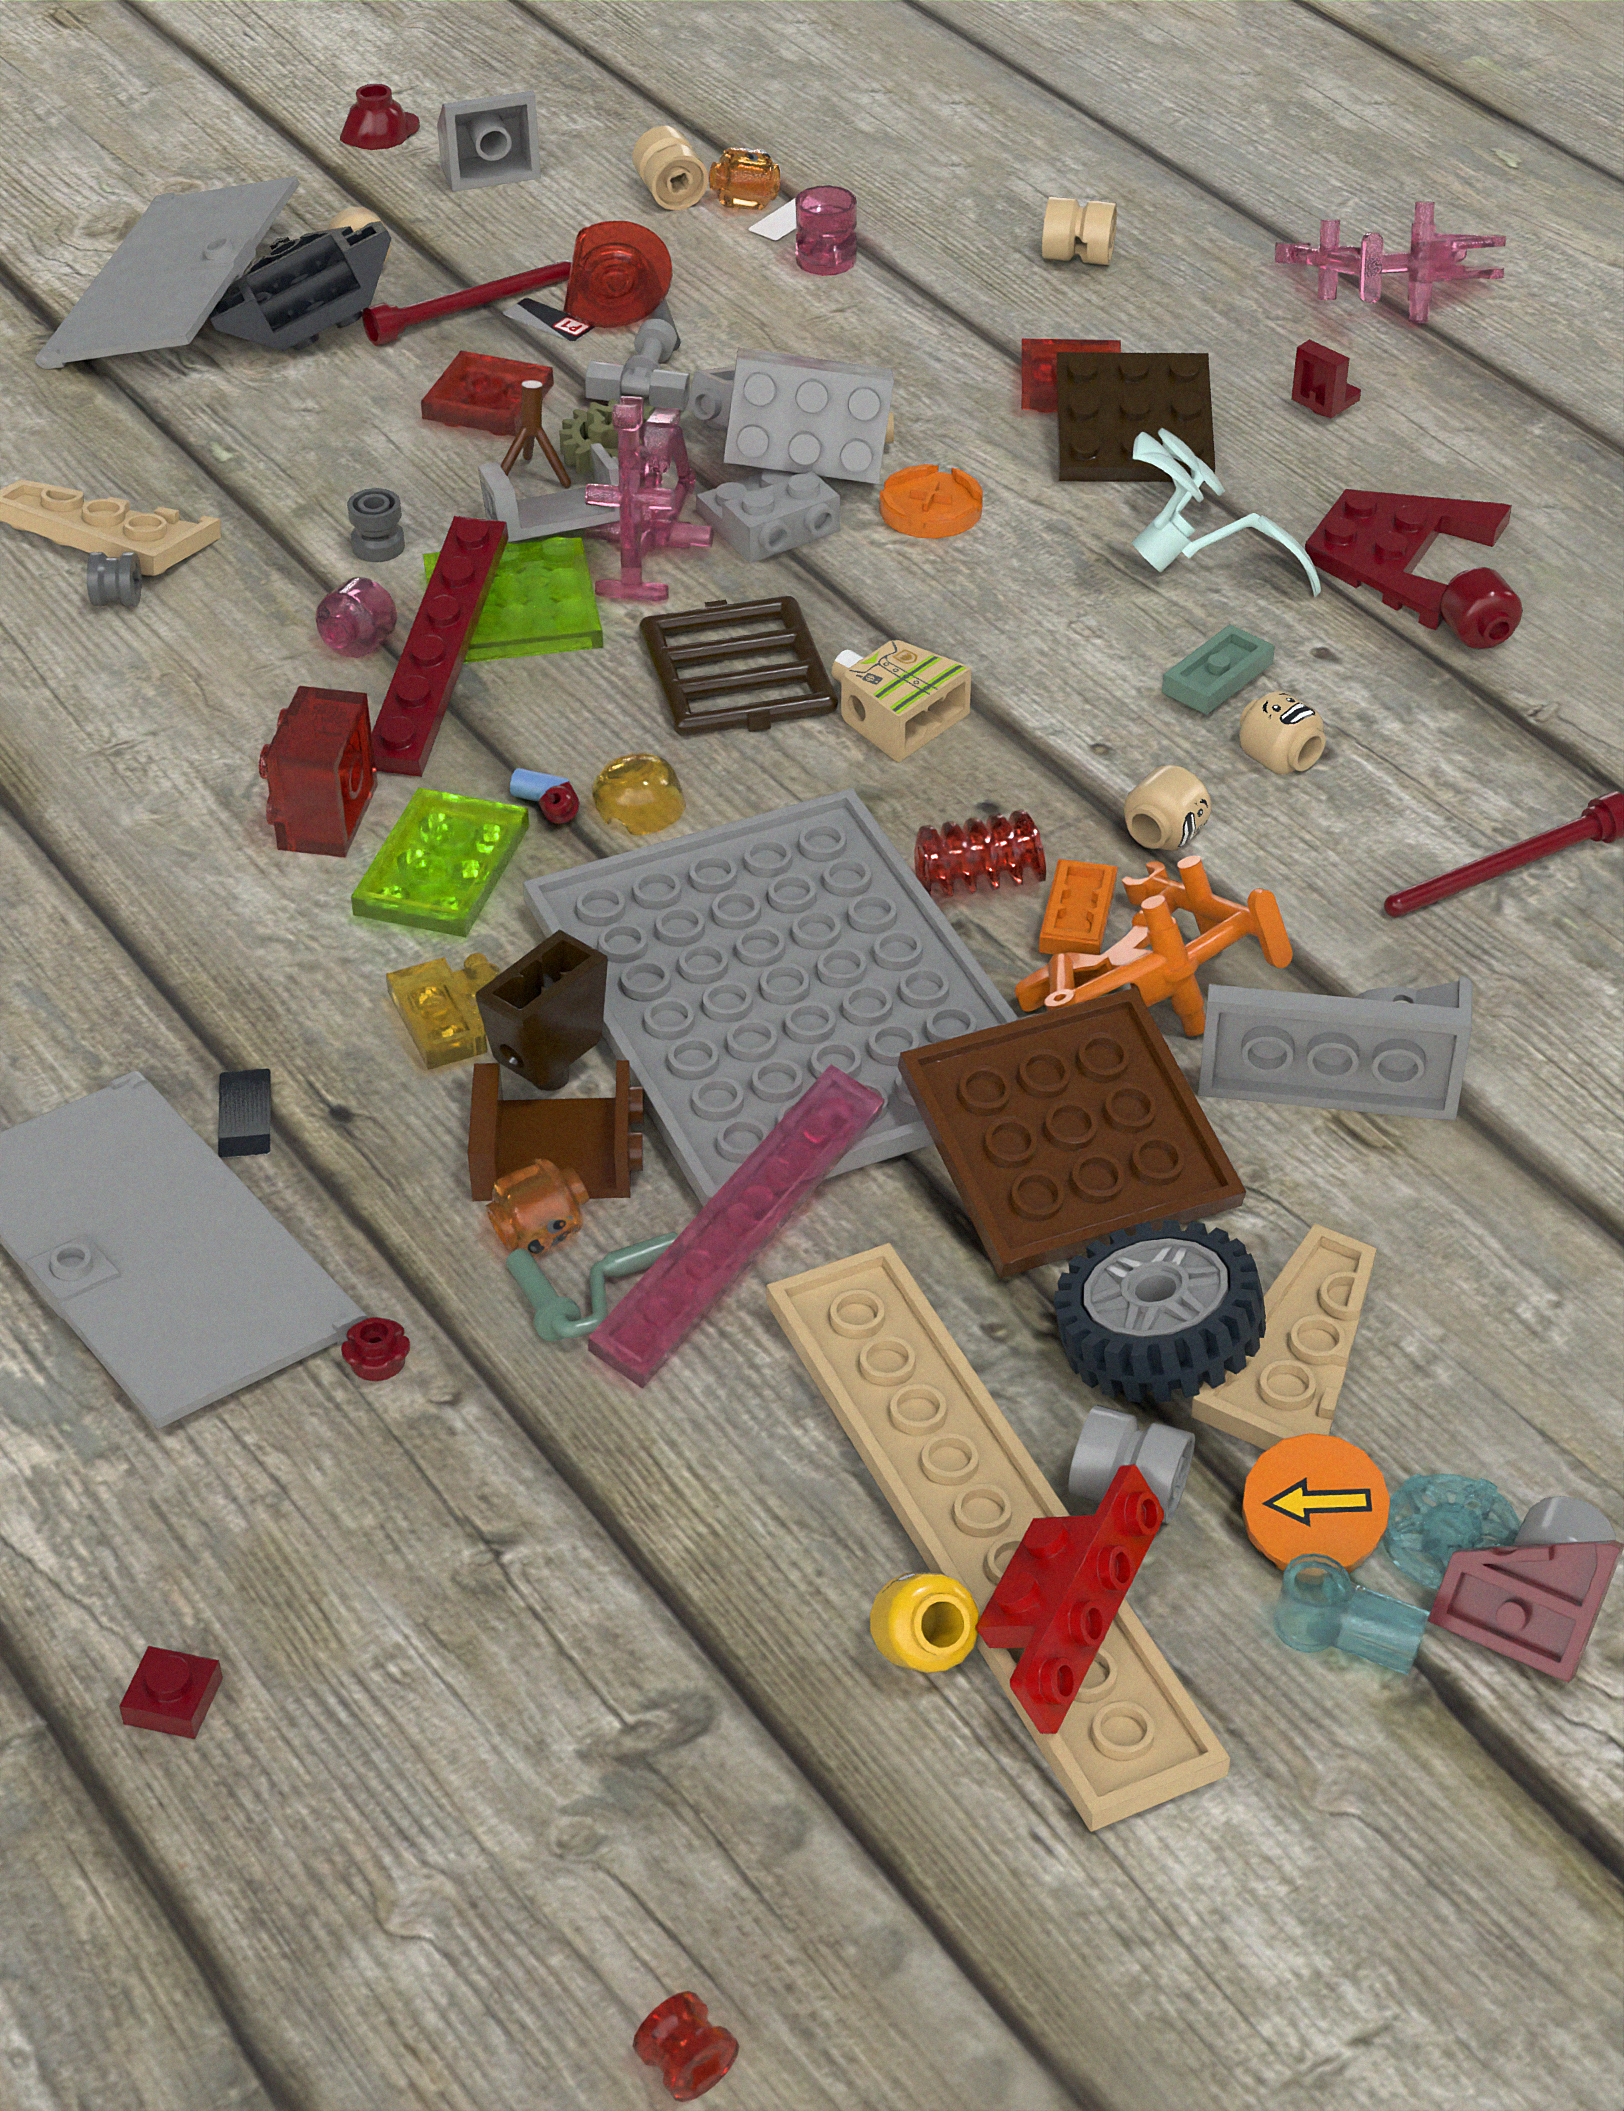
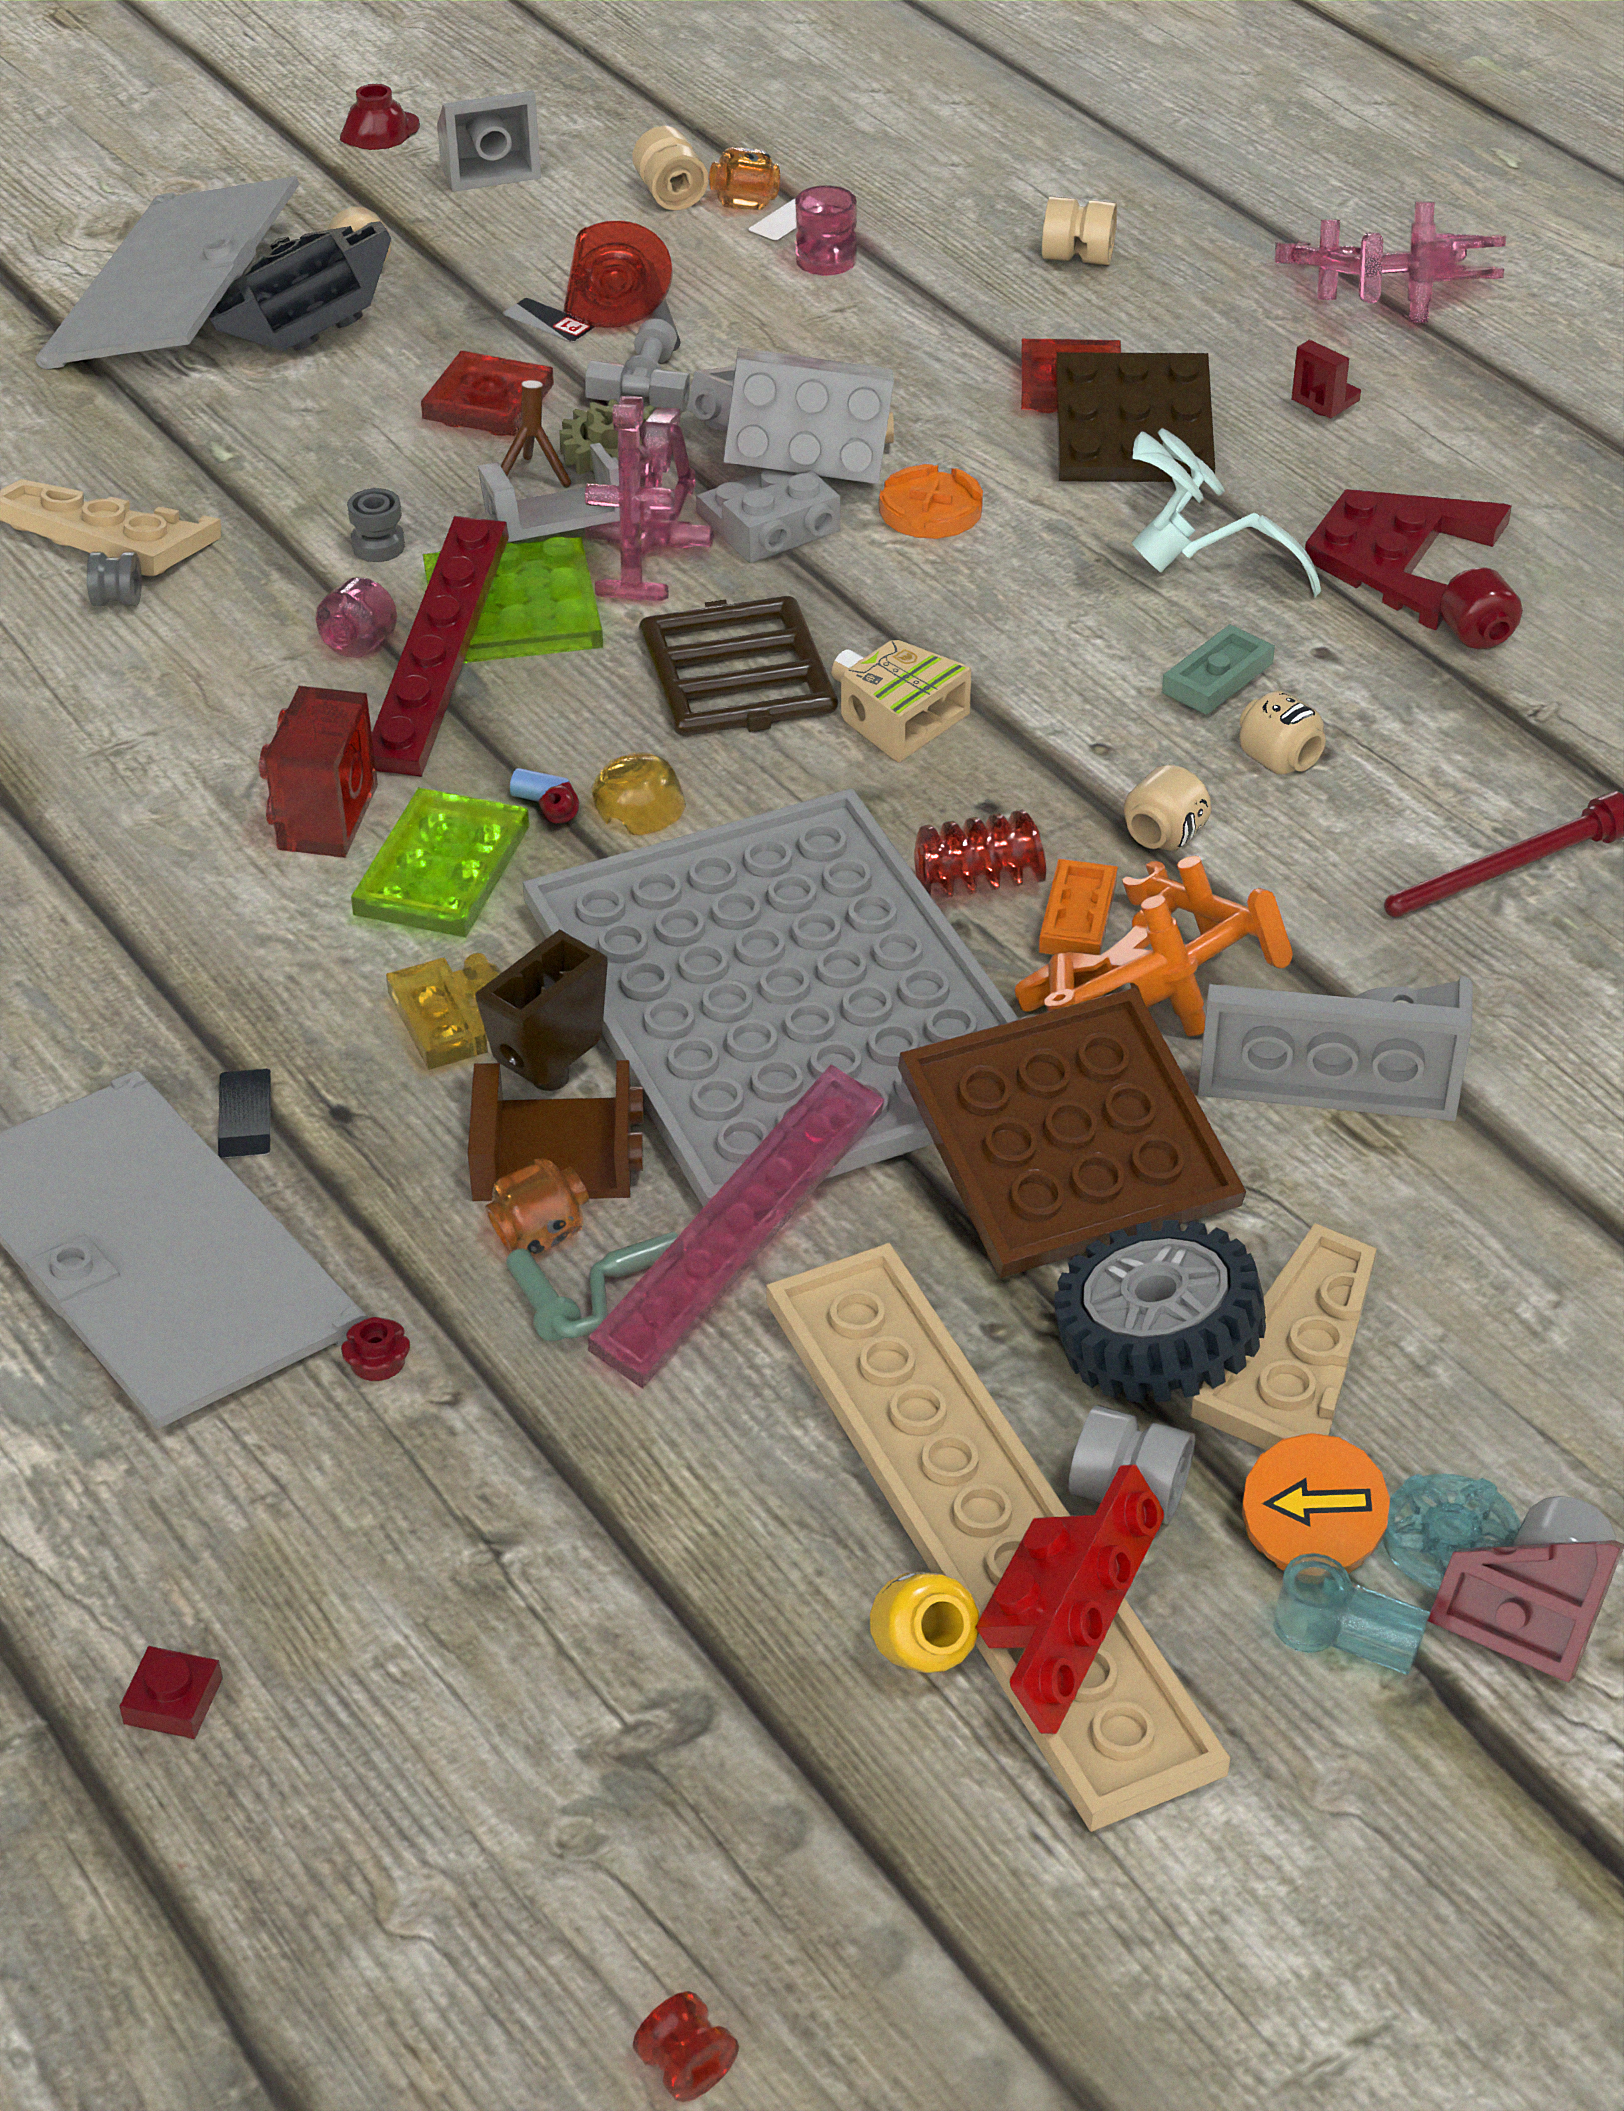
(386, 322): dark red piece -> none

